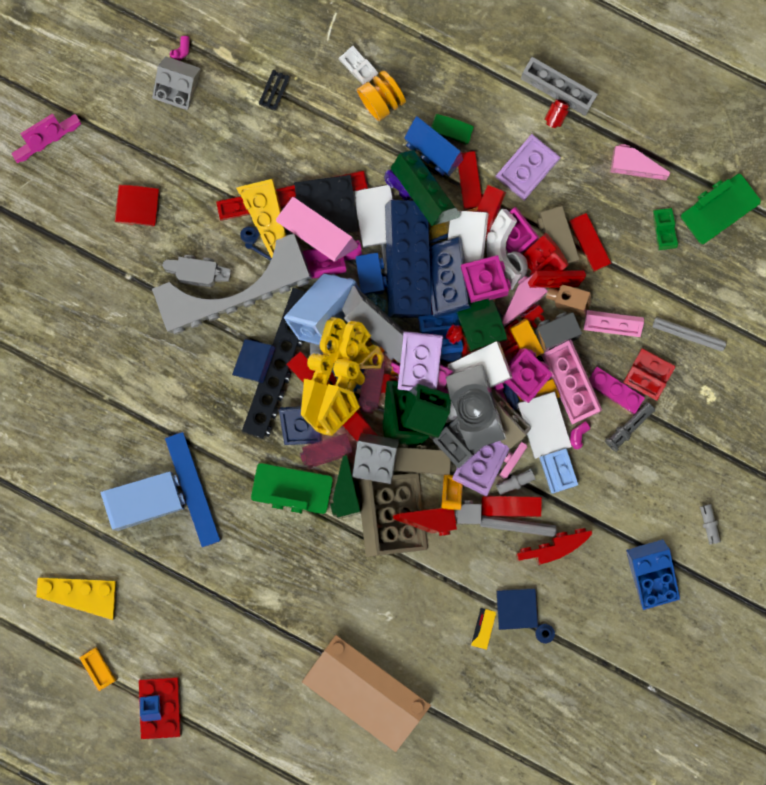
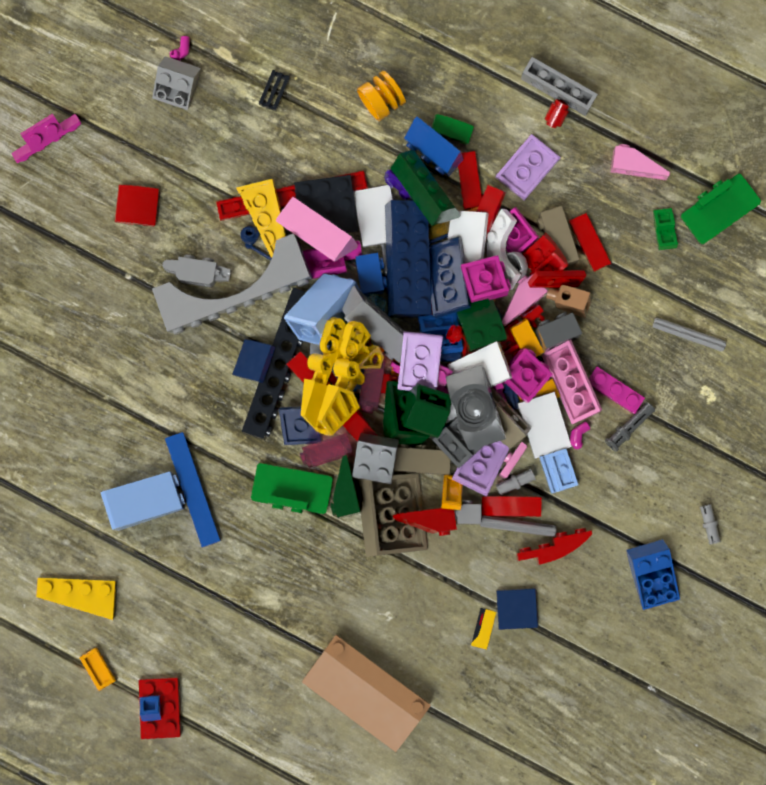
(358, 65): white slope -> none
(538, 633): dark blue plate -> none
(613, 323): bright pink plate -> none
(649, 374): red slope -> none

